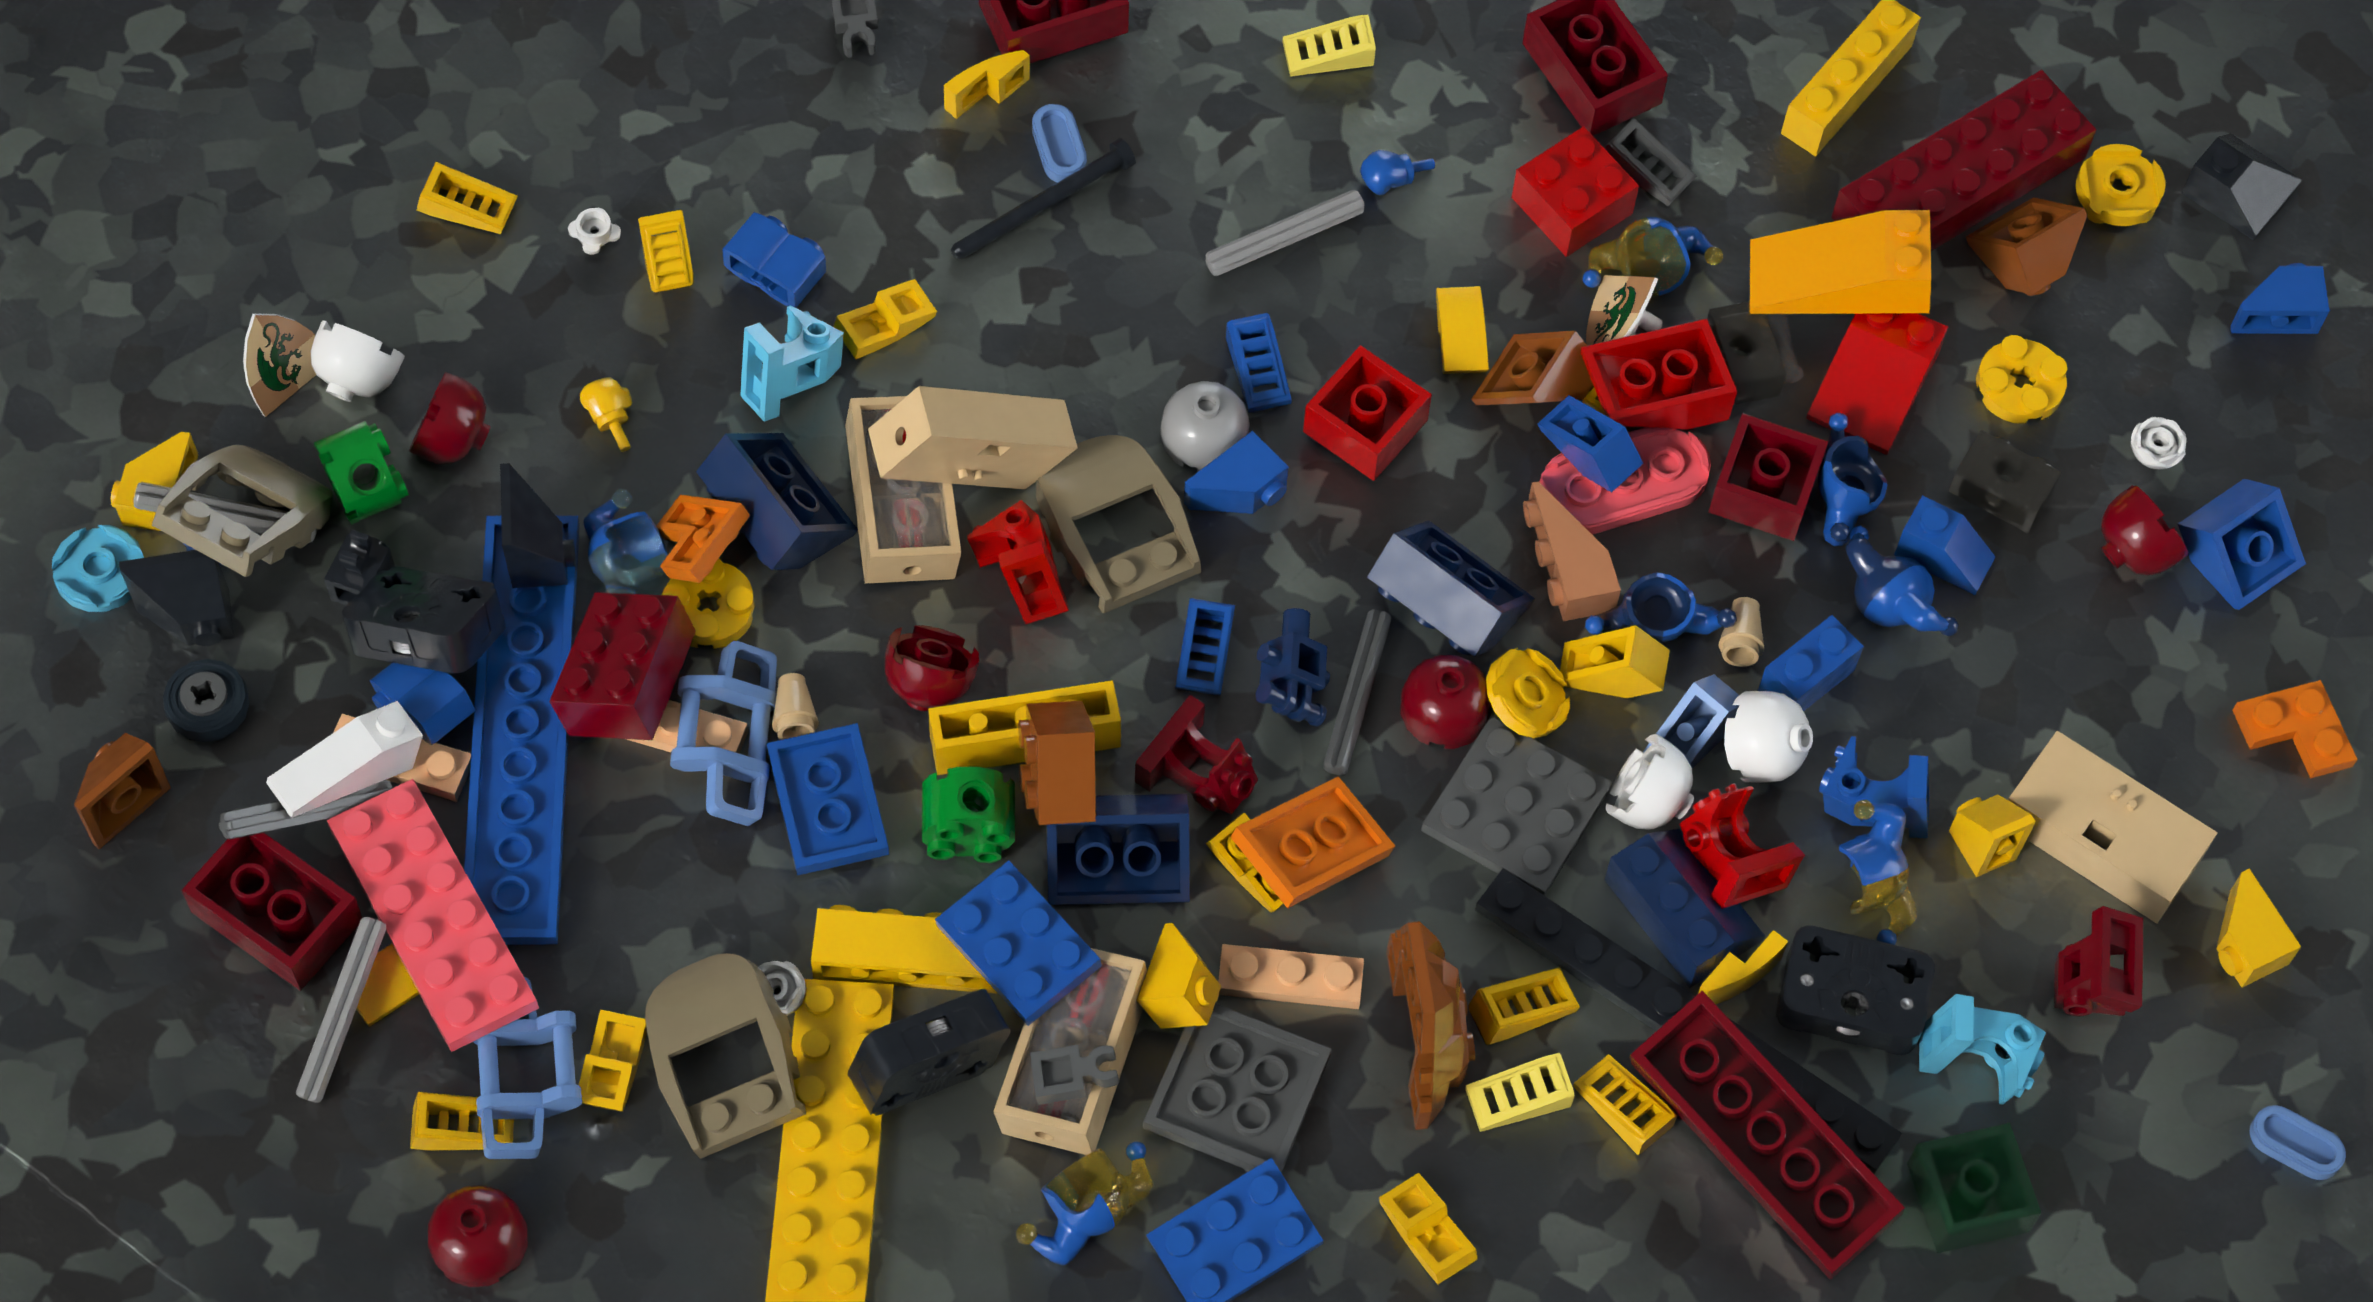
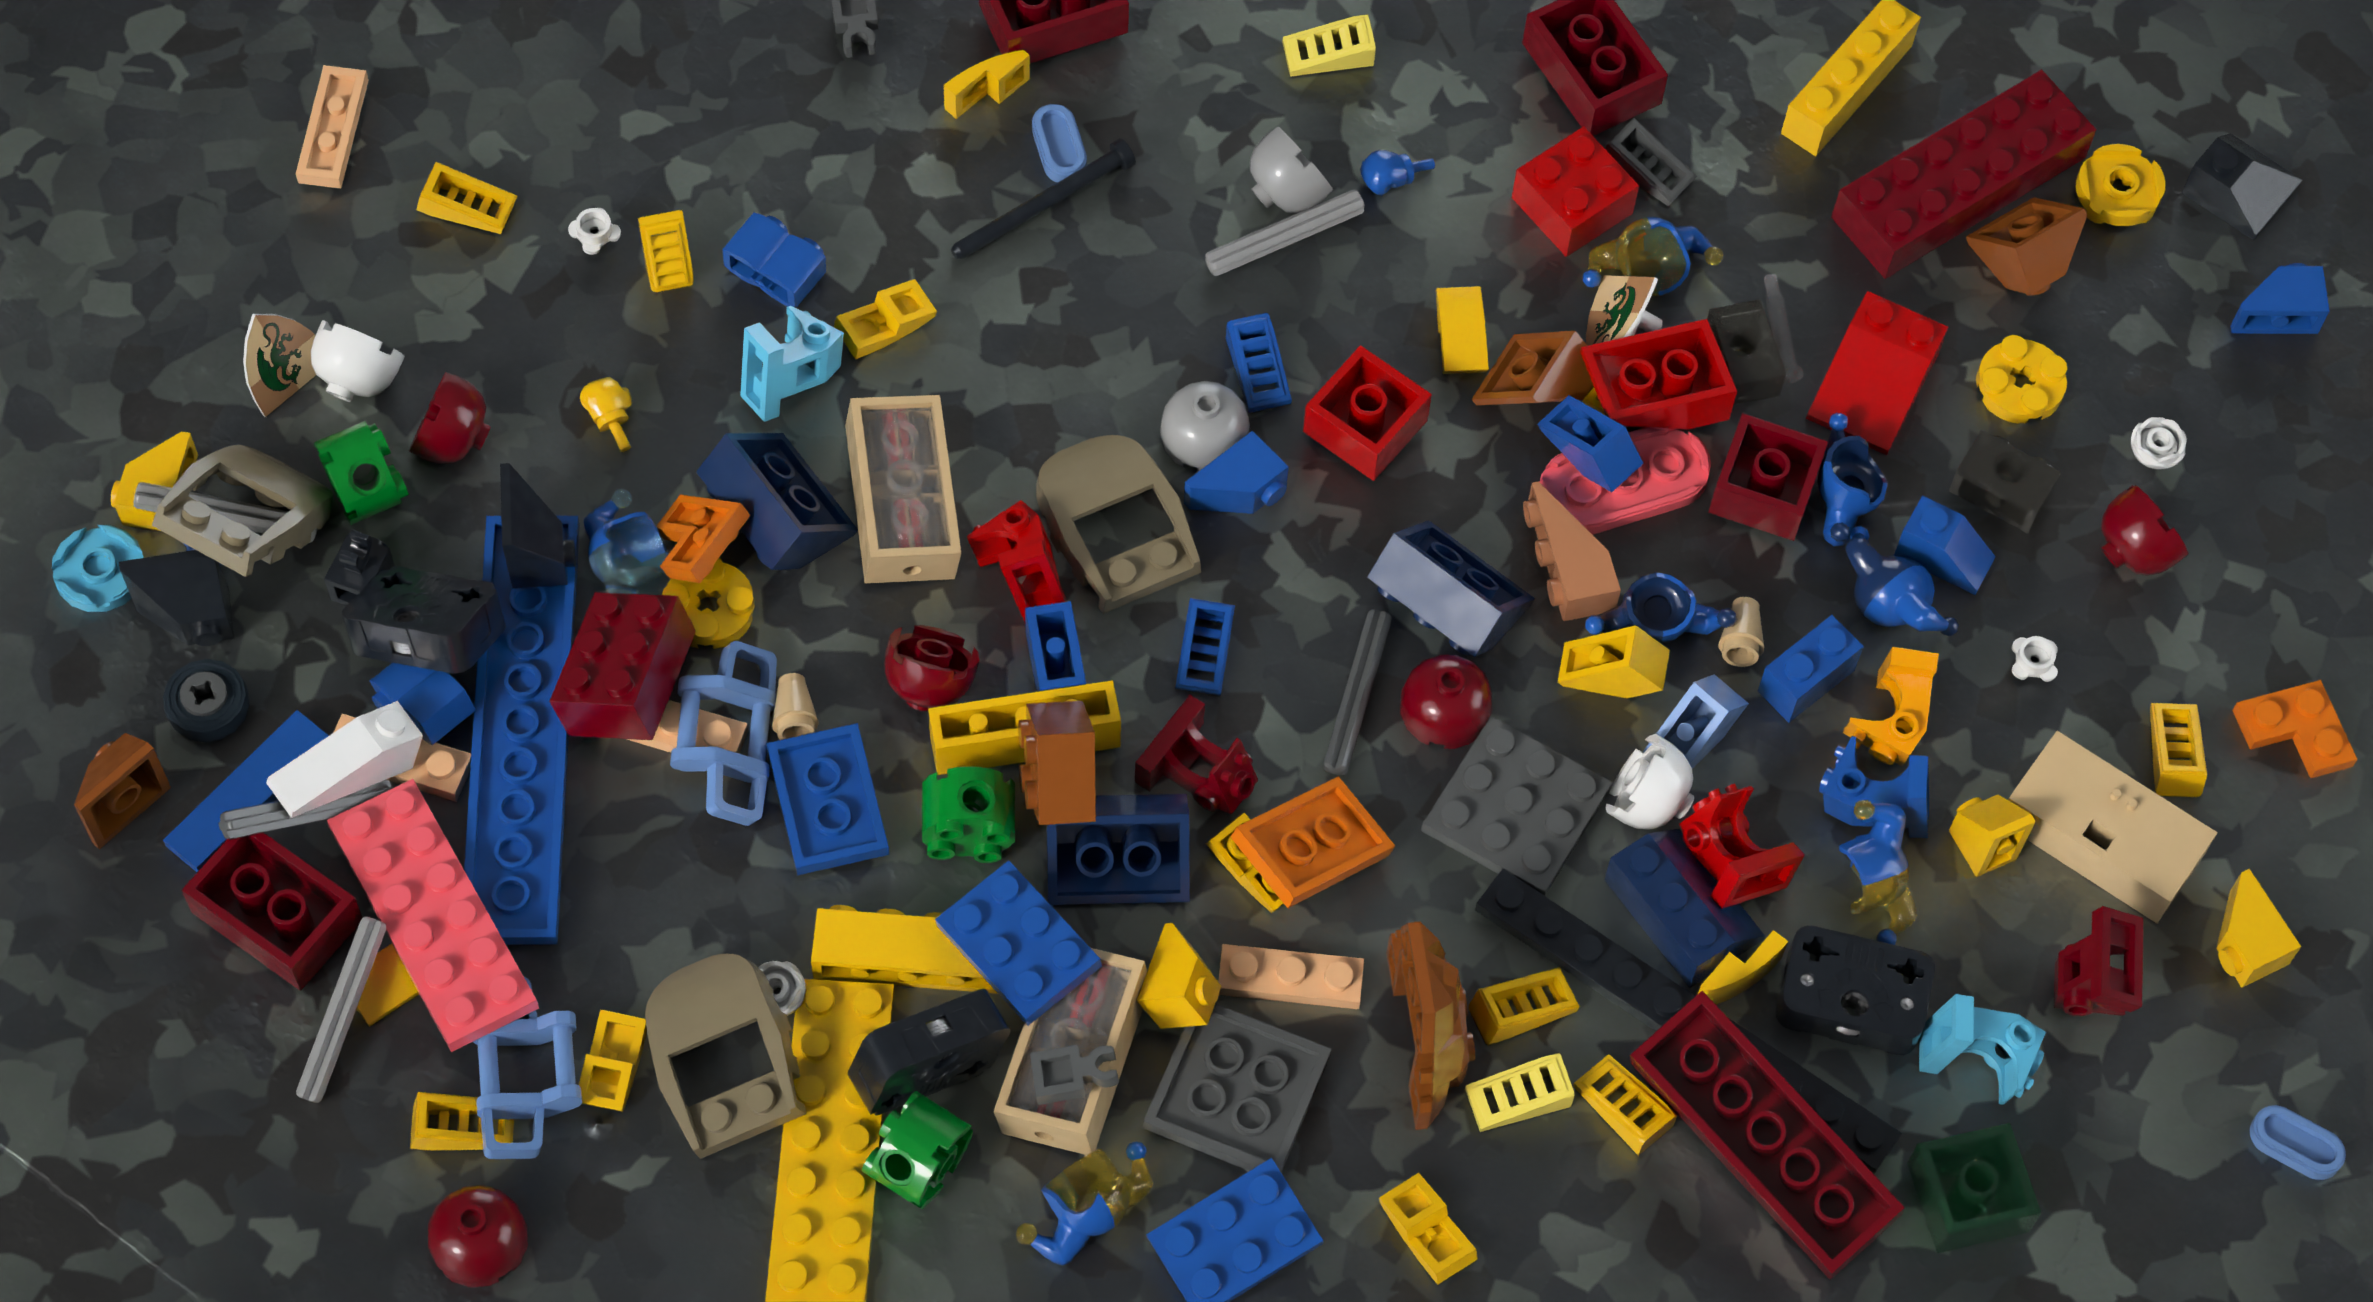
(199, 833): none -> blue tile
(332, 127): none -> light nougat plate
(918, 1149): none -> green brick
(972, 438): tan brick -> none
(1053, 646): none -> blue brick
(1286, 175): none -> light grey cylinder
(1293, 670): dark blue piece -> none
(1527, 692): yellow tile -> none
(1767, 736): white cylinder -> none
(1845, 266): light orange slope -> none
(1909, 680): none -> light orange tile
(2036, 647): none -> white plate
(2172, 776): none -> yellow slope
(2243, 541): blue slope -> none

